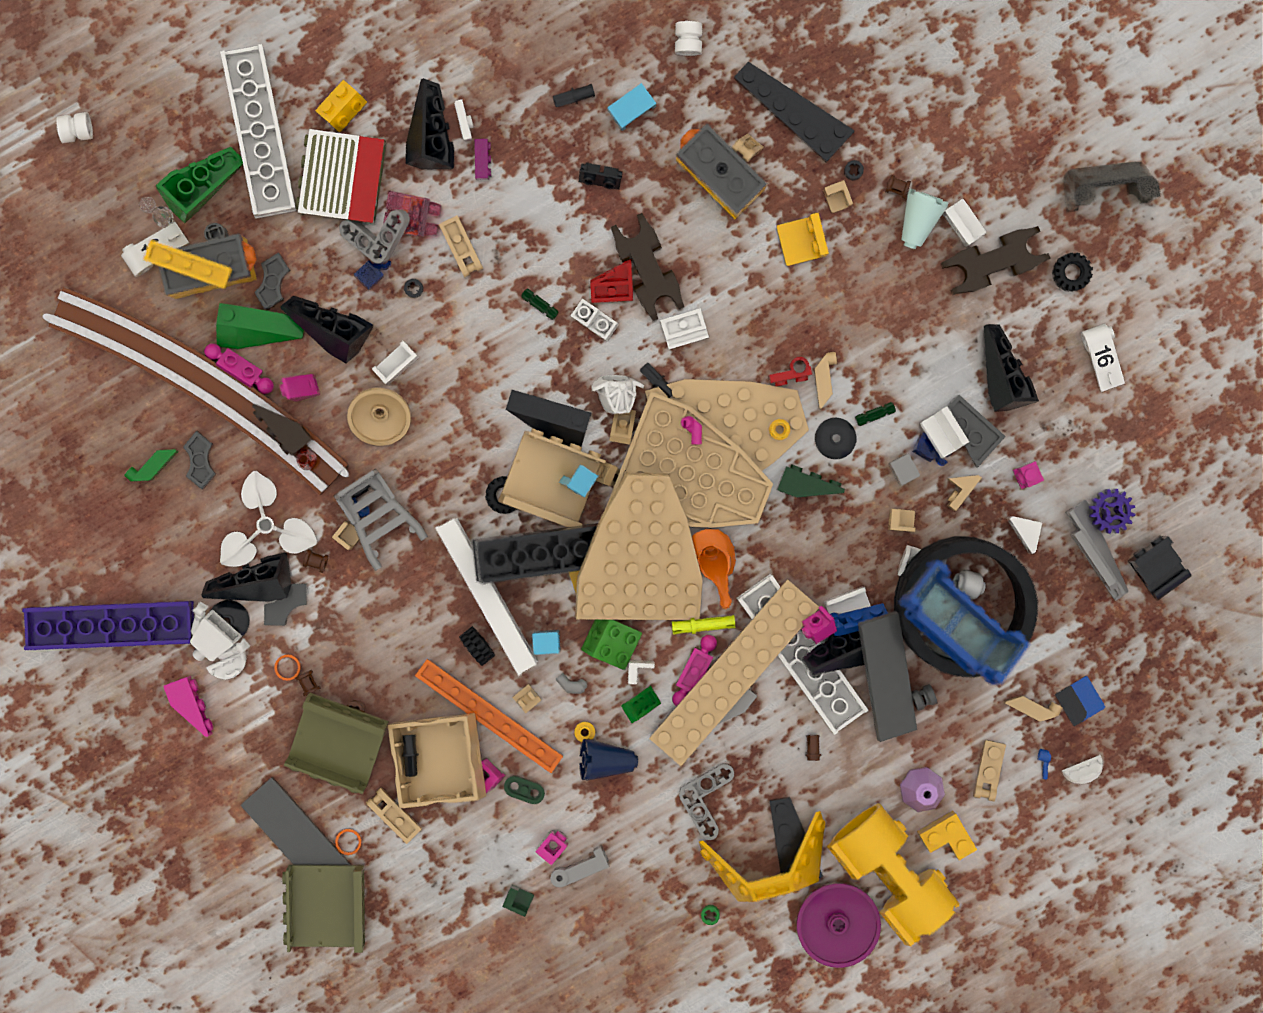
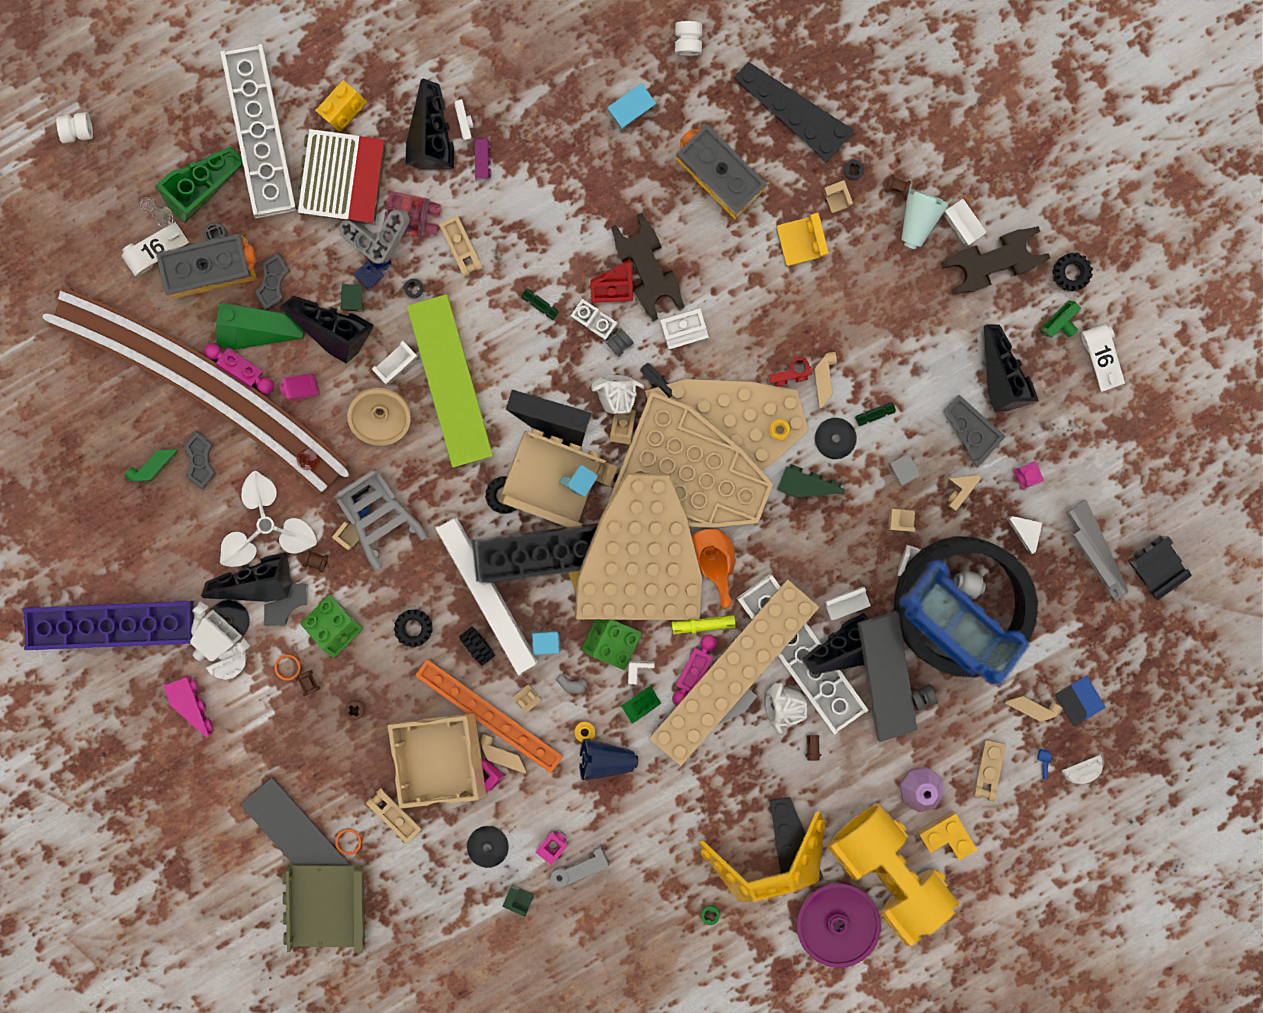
(187, 264): yellow plate -> none
(289, 432): dark brown slope -> none
(331, 626): none -> bright green bracket
(336, 743): olive panel -> none
(352, 298): none -> dark green panel
(409, 755): black axle -> none
(426, 628): none -> black tyre
(450, 380): none -> lime tile
(493, 837): none -> black dish
(501, 756): none -> tan piece
(525, 787): dark green plate -> none
(573, 95): black axle -> none
(609, 179): black hinge -> none
(619, 342): none -> dark grey wheel
(694, 428): dark pink arm -> none
(699, 792): light grey beam -> none
(747, 147): tan plate -> none
(788, 706): none -> white piece
(819, 625): dark pink brick -> none
(854, 617): blue plate -> none
(926, 450): clear blue plate -> none
(944, 432): white panel -> none
(1062, 321): none -> green tile
(1081, 183): clear smoke windscreen -> none
(1106, 518): dark purple gear -> none

